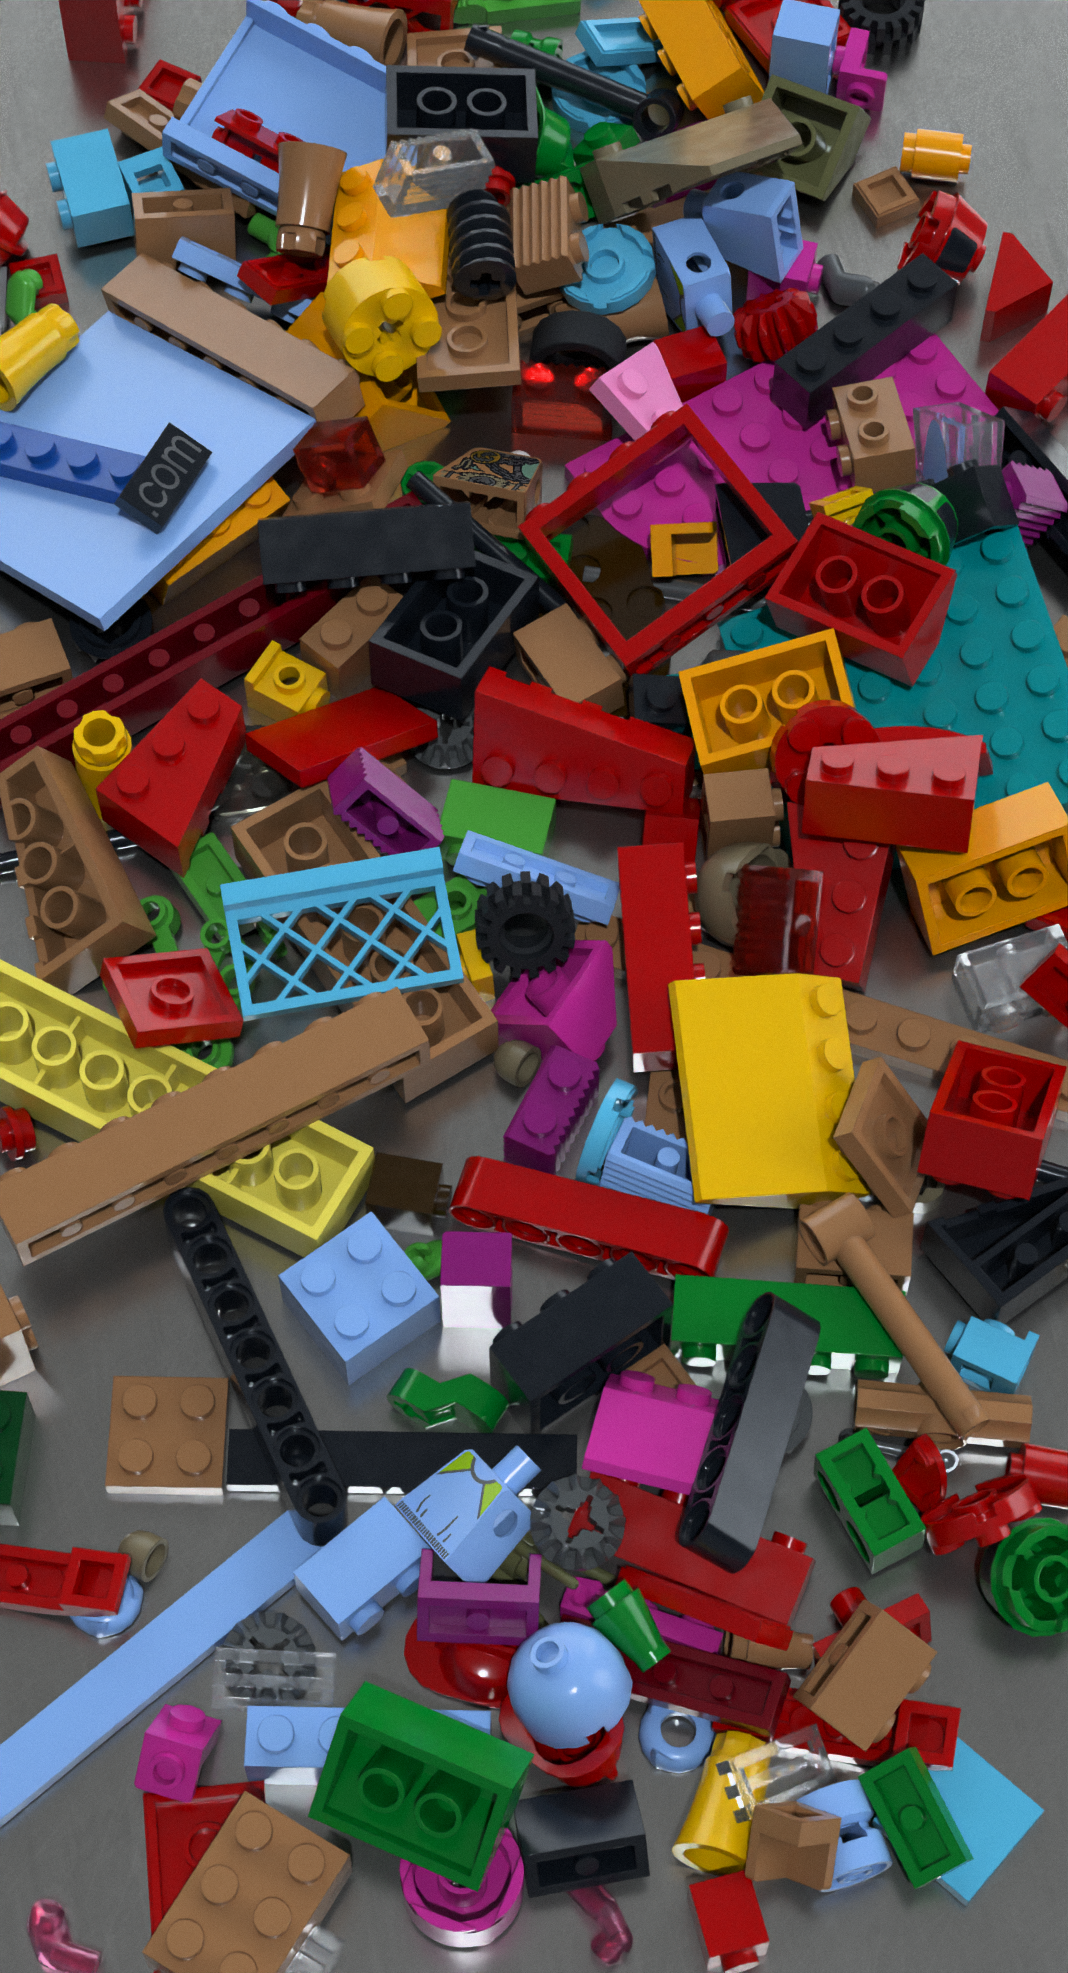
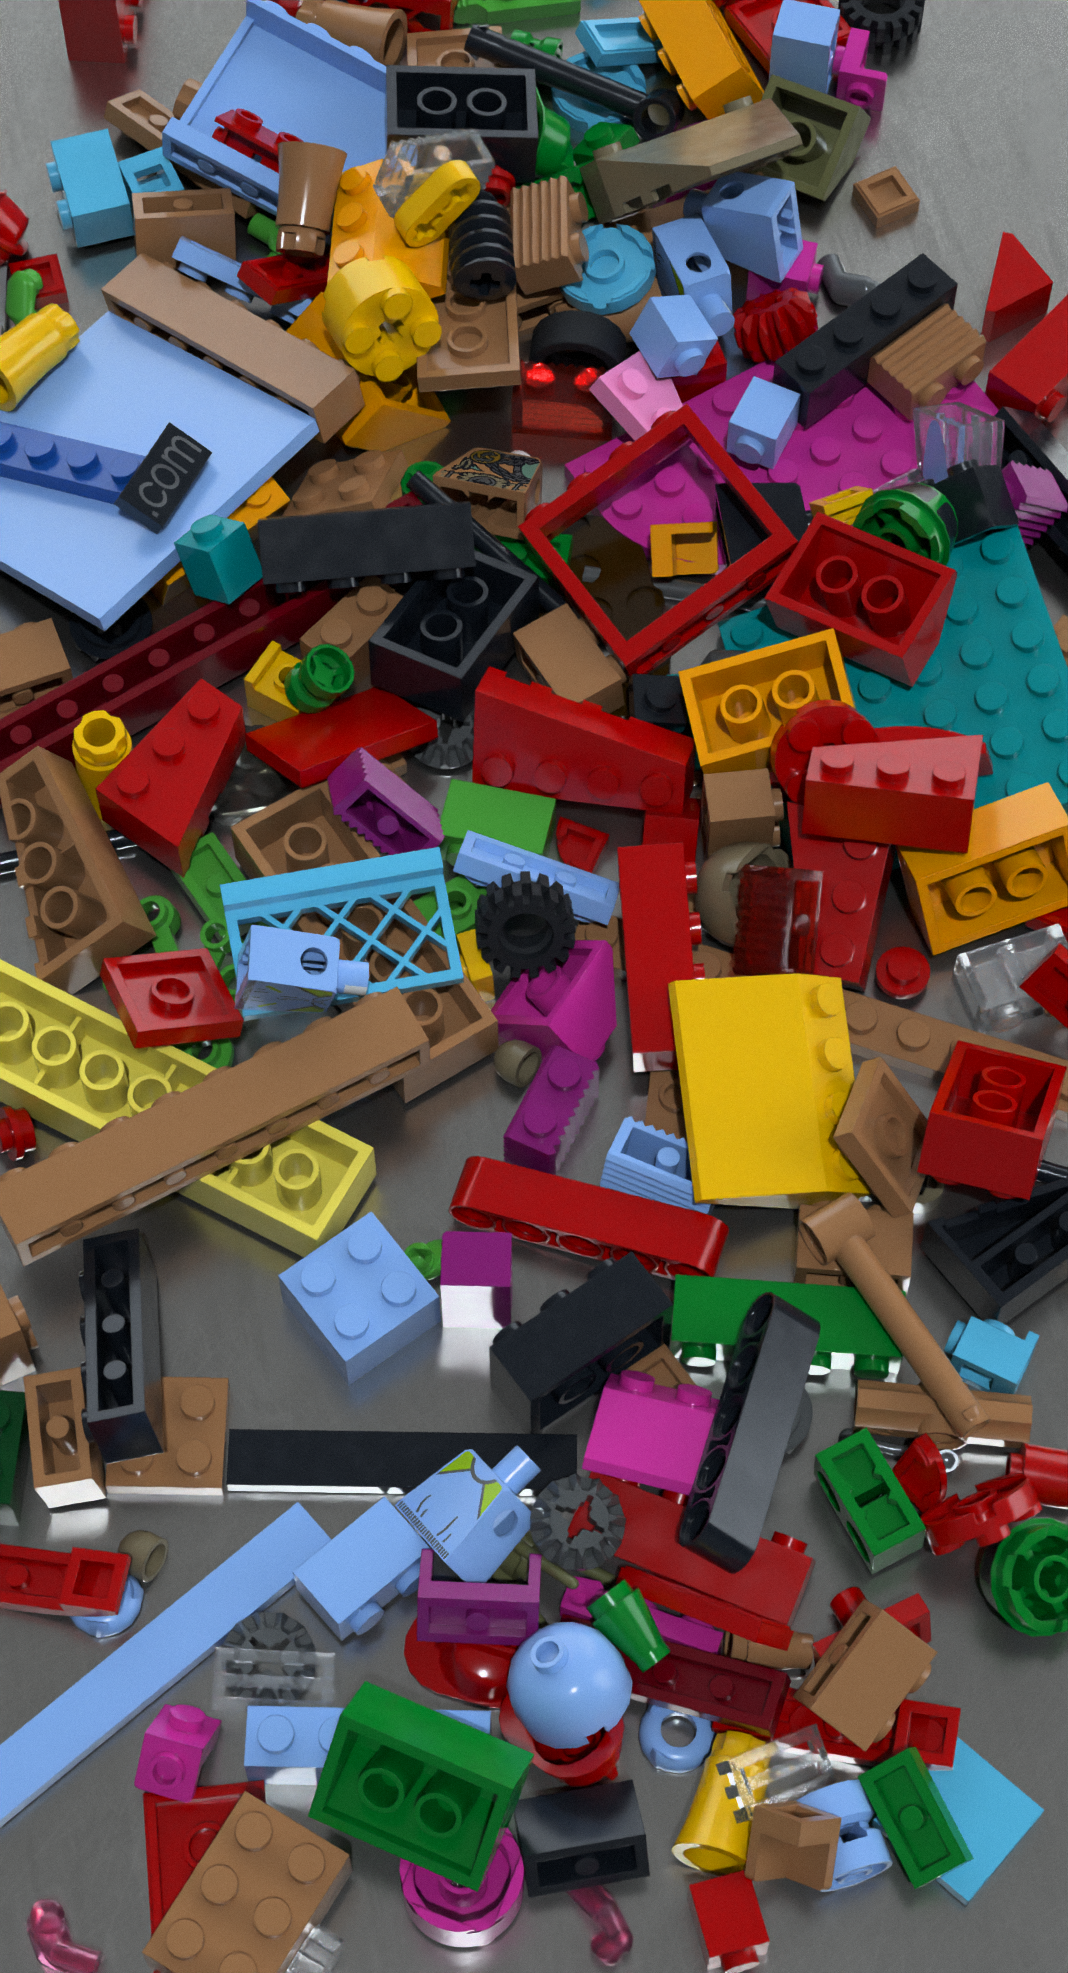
(62, 1460): none -> medium nougat brick
(121, 1347): none -> black brick
(165, 82): red tile -> none
(219, 558): none -> teal brick
(261, 1386): black beam -> none
(294, 971): none -> light blue torso
(319, 678): none -> green wheel
(339, 454): clear red brick -> none
(408, 1193): dark brown brick -> none
(436, 1403): green piece -> none
(437, 203): none -> yellow beam
(580, 845): none -> red tile
(613, 1110): medium azure tile -> none
(673, 336): none -> light blue brick
(763, 423): none -> light blue brick
(872, 435): medium nougat brick -> none
(902, 972): none -> red plate
(928, 361): none -> medium nougat brick
(935, 155): light orange brick -> none
(948, 235): red cone -> none

